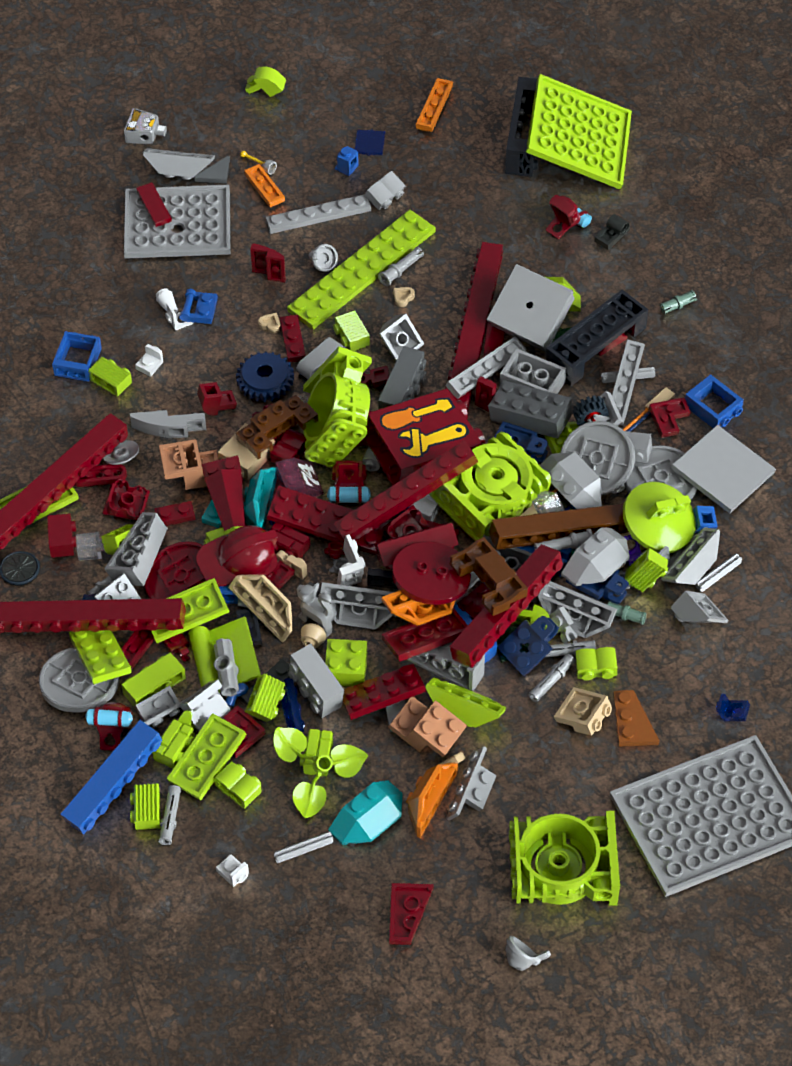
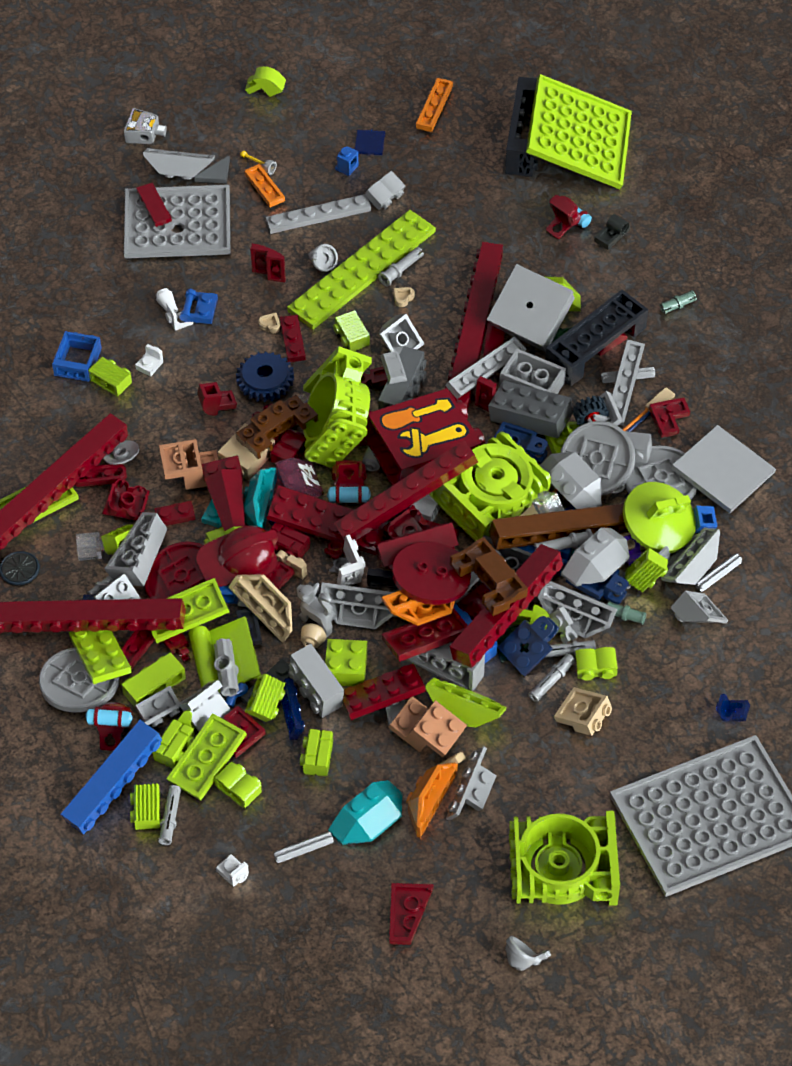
(61, 535): dark red brick -> none
(162, 425): light grey slope -> none
(306, 796): lime plant -> none
(317, 357): light grey beam -> none
(393, 367): none -> light grey tile
(632, 721): dark orange wing -> none
(703, 389): blue window -> none

